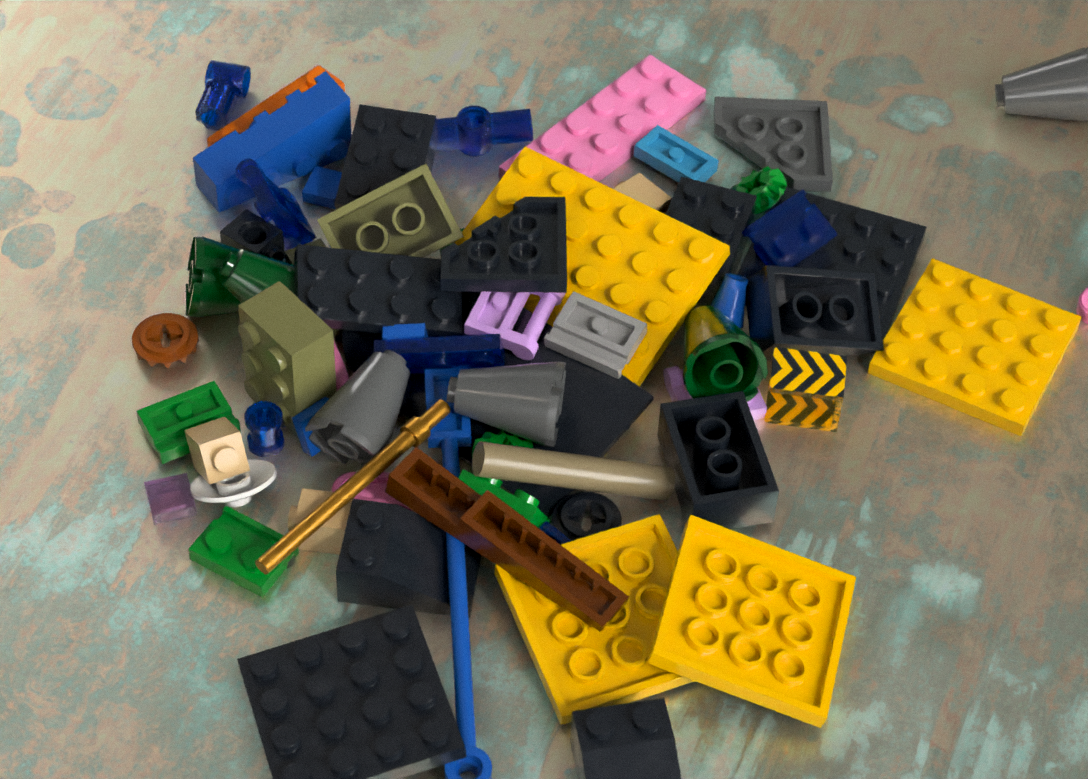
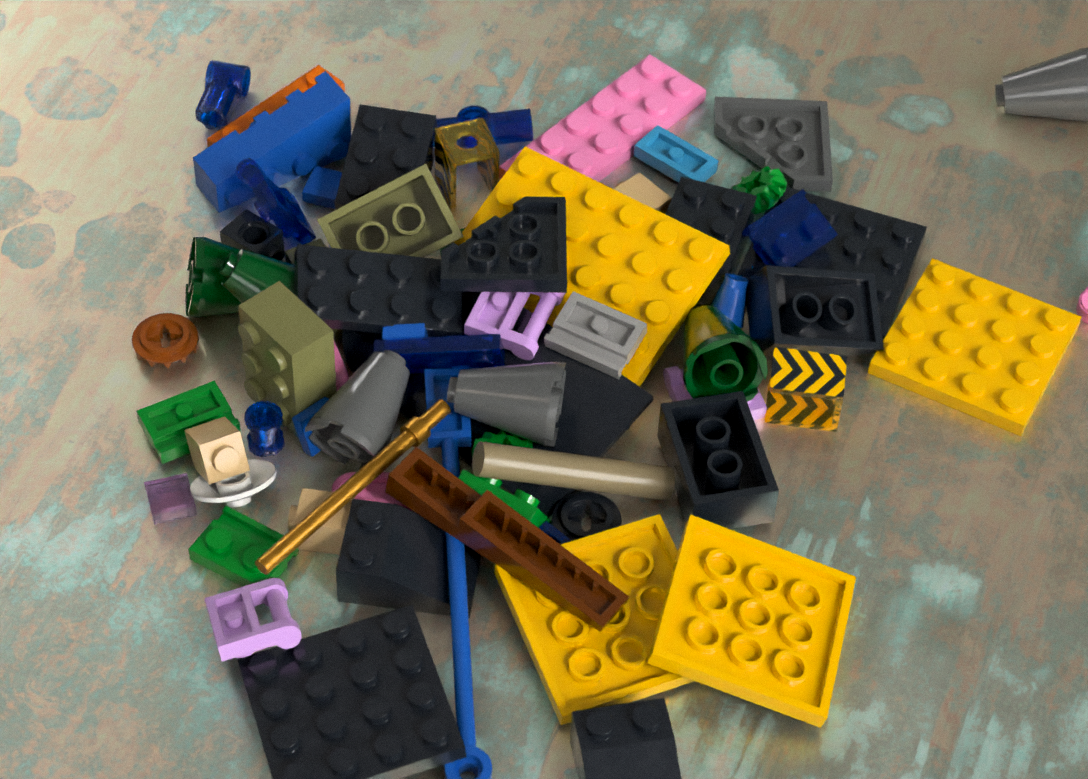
(237, 624): none -> lavender plate
(450, 155): none -> clear yellow piece

